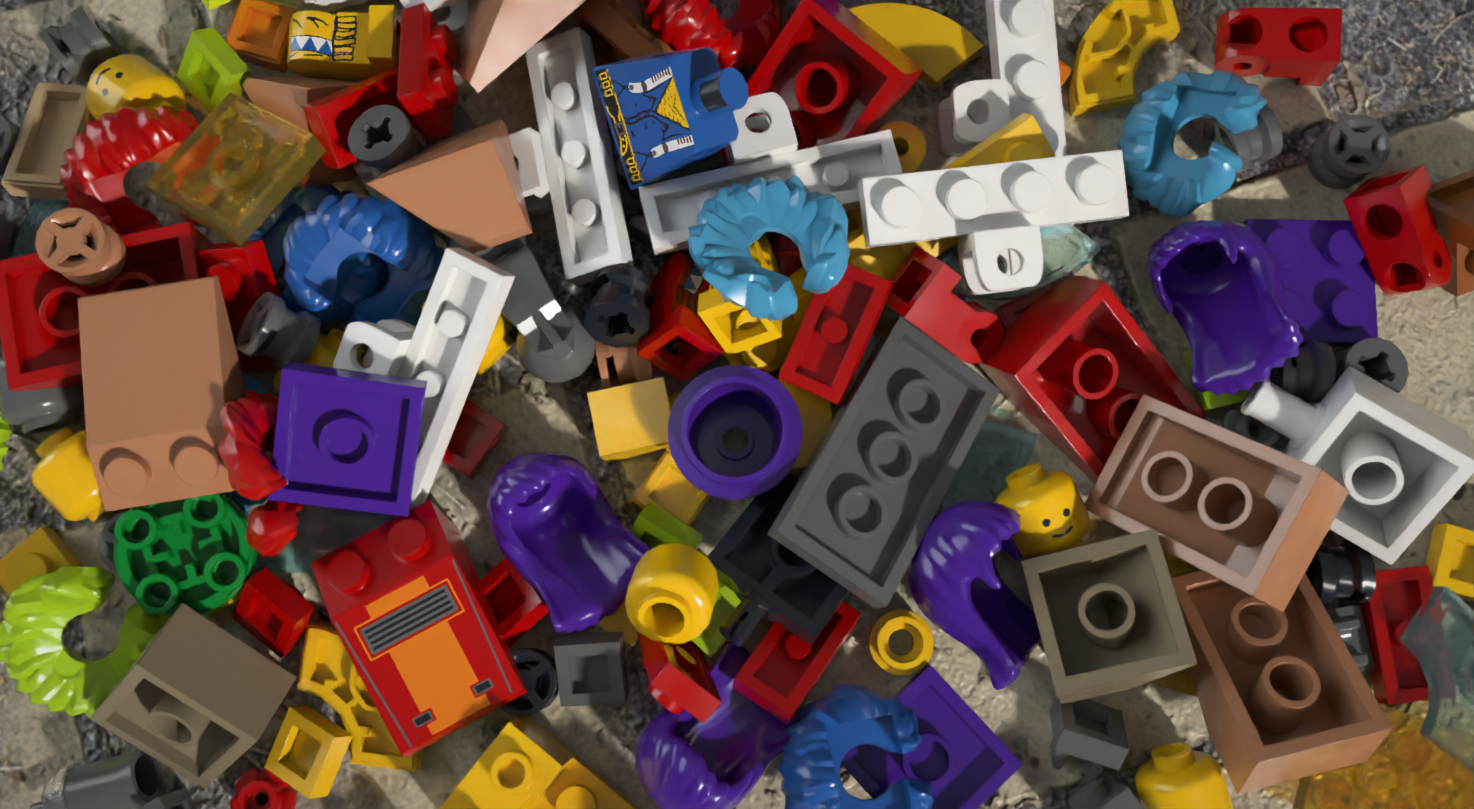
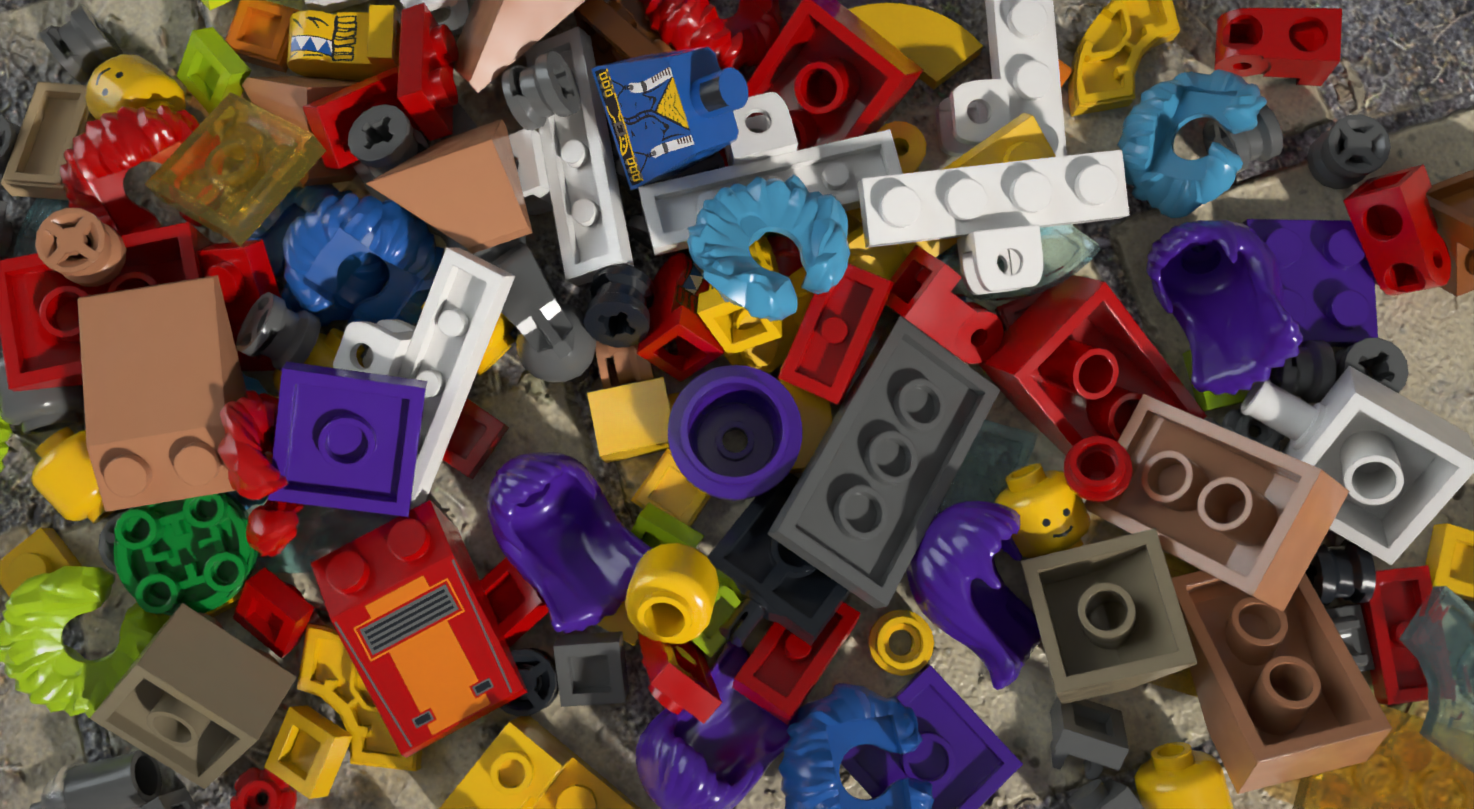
(541, 90): none -> dark grey wheel
(1098, 468): none -> red plate

